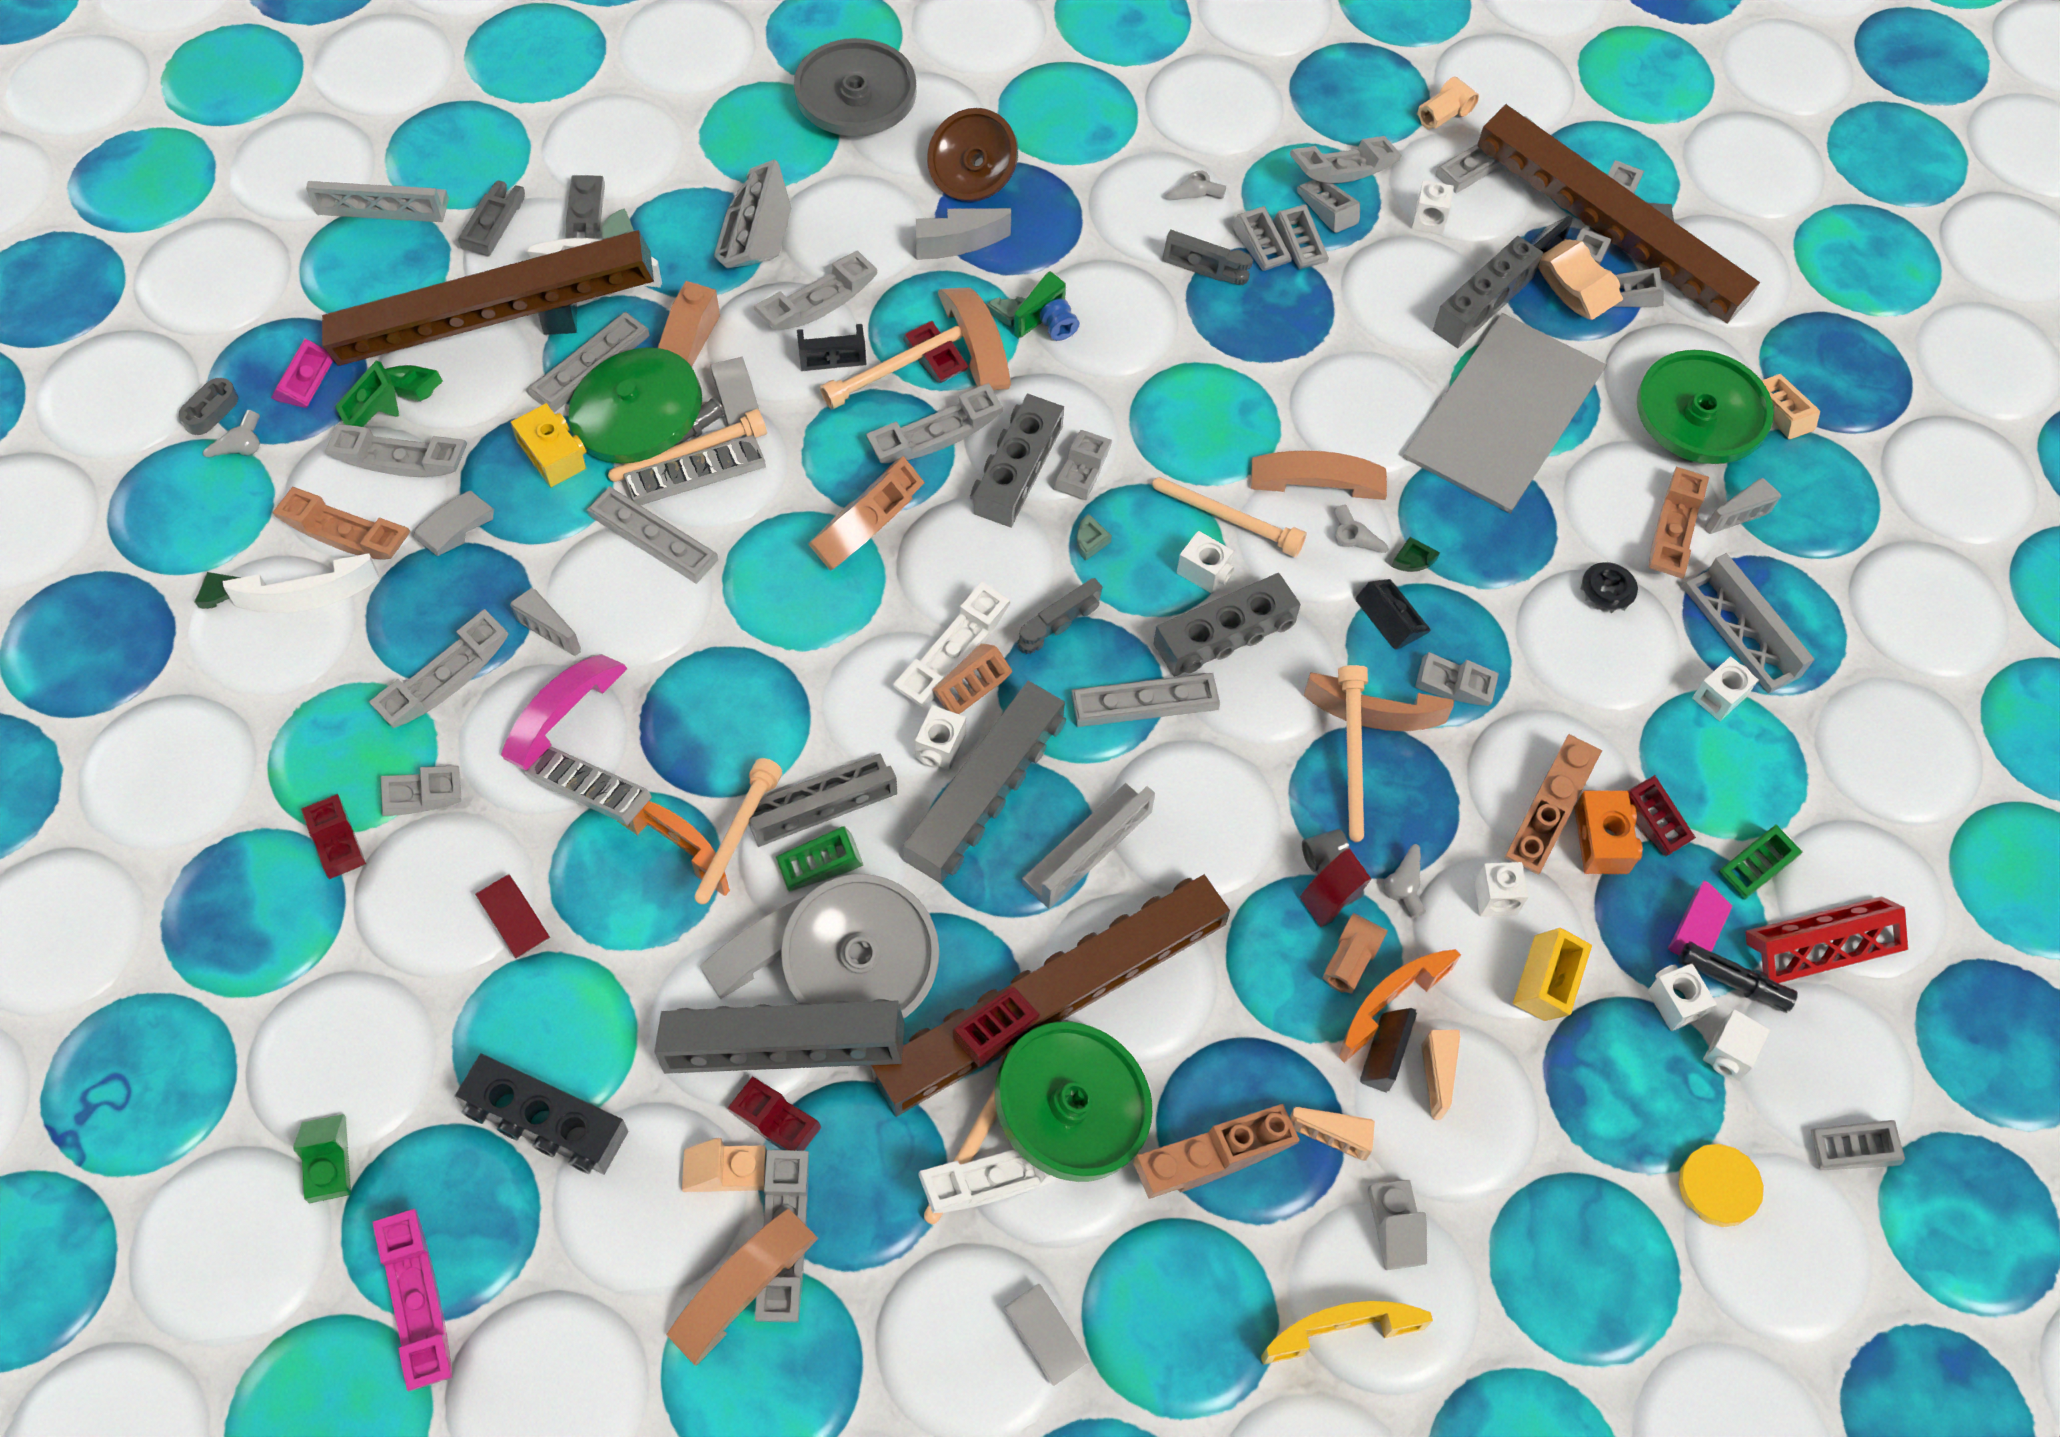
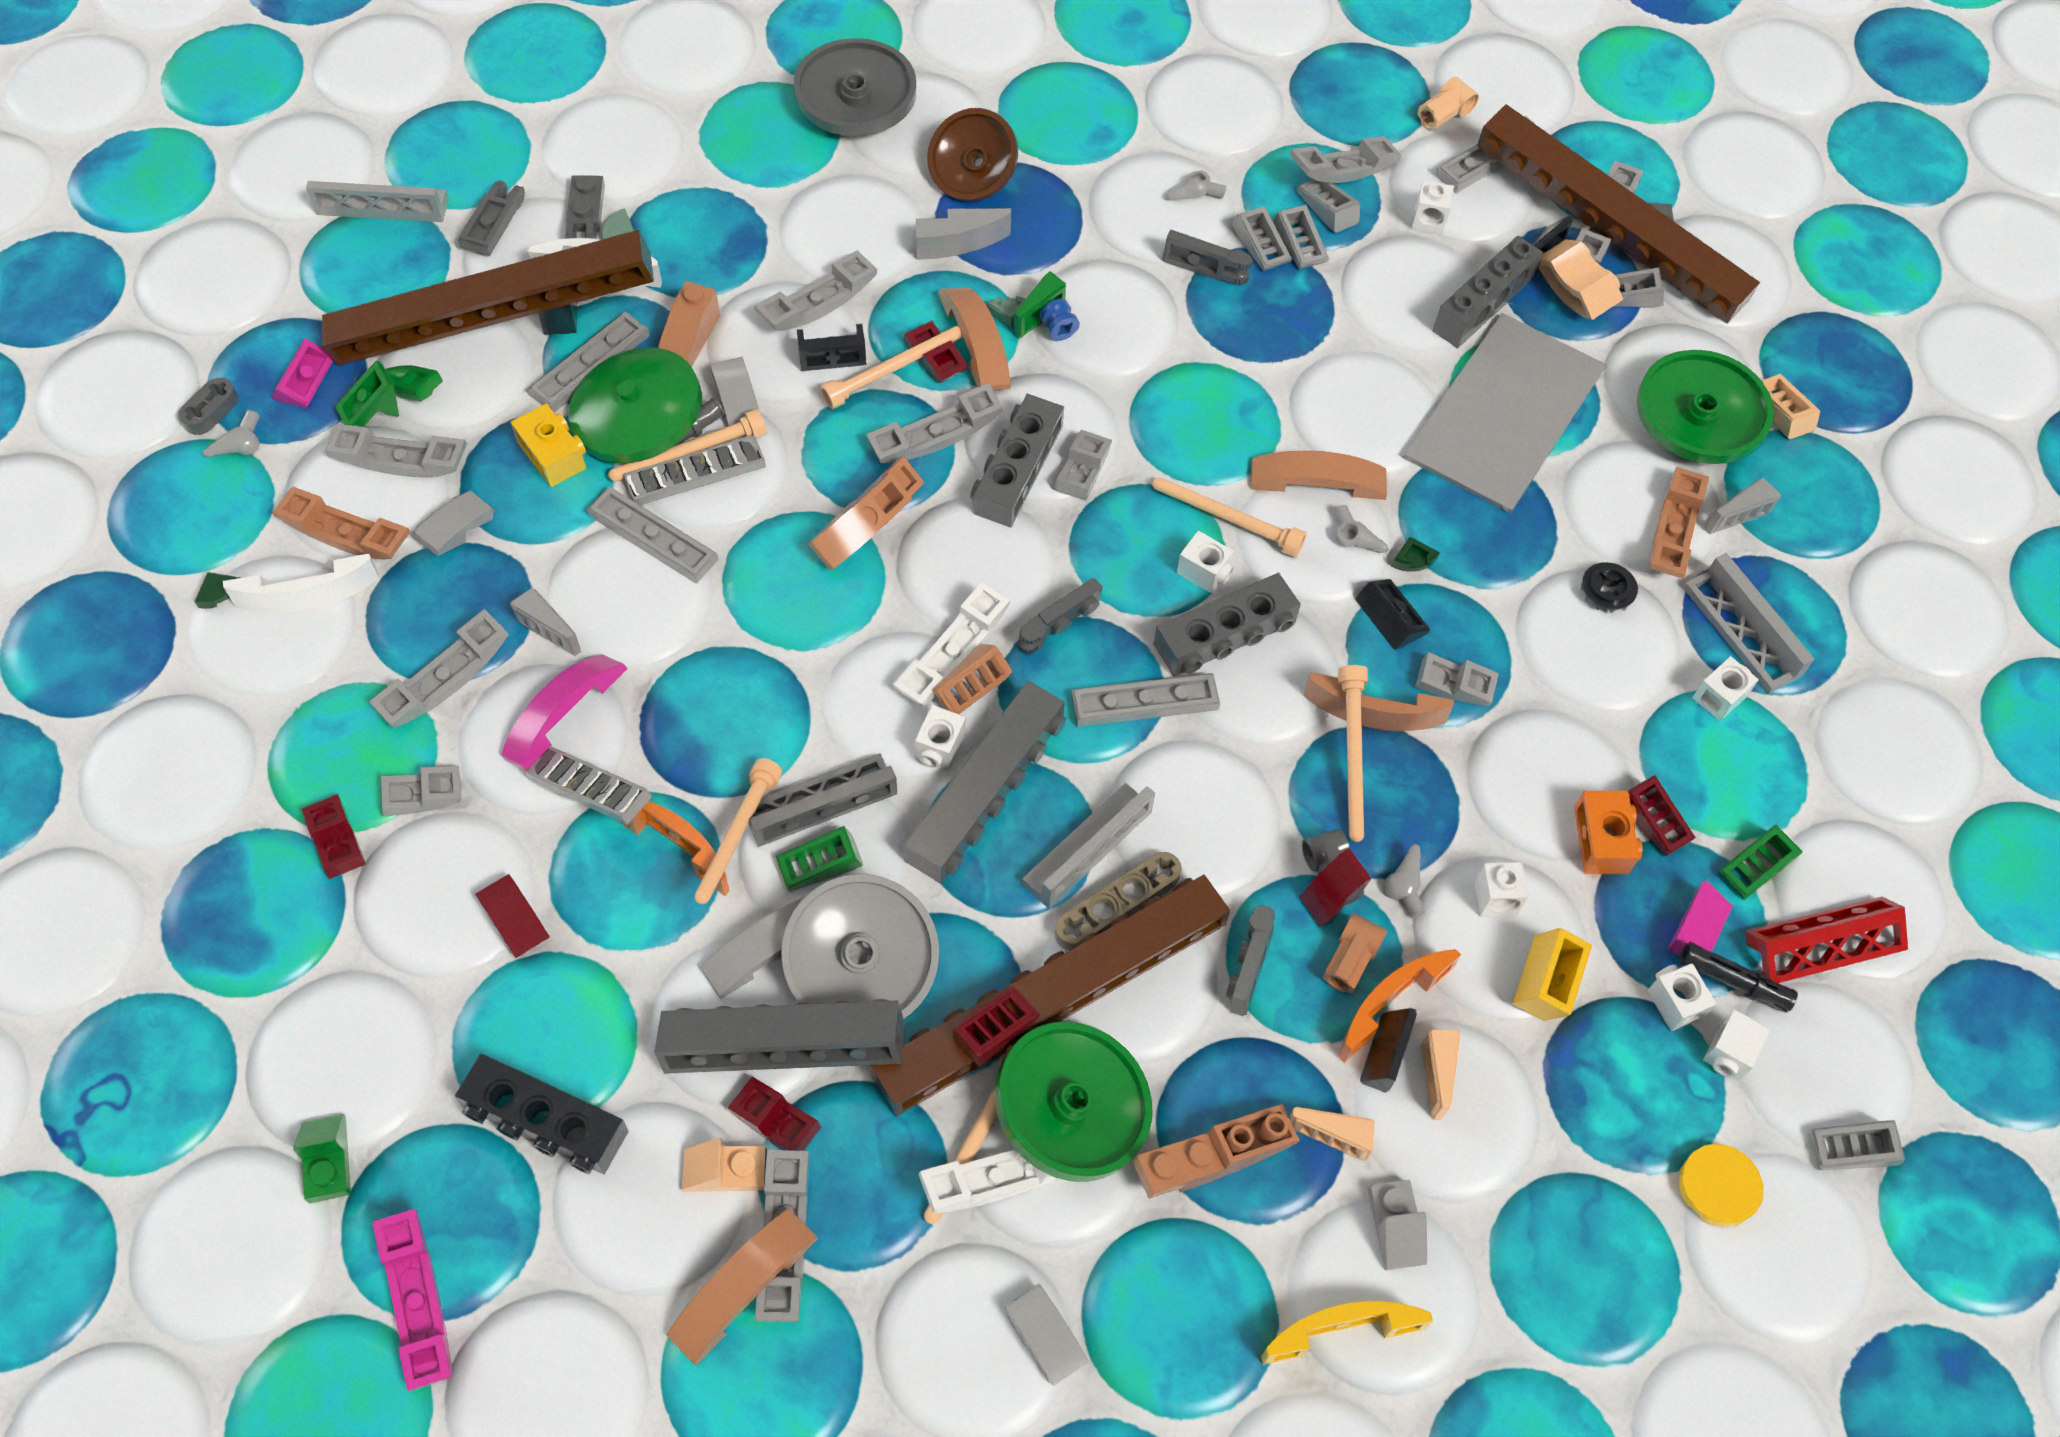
(755, 219): light grey wedge -> none
(1091, 537): sand green tile -> none
(1115, 897): none -> dark tan beam
(1252, 957): none -> dark grey hinge
(1553, 804): nougat slope -> none

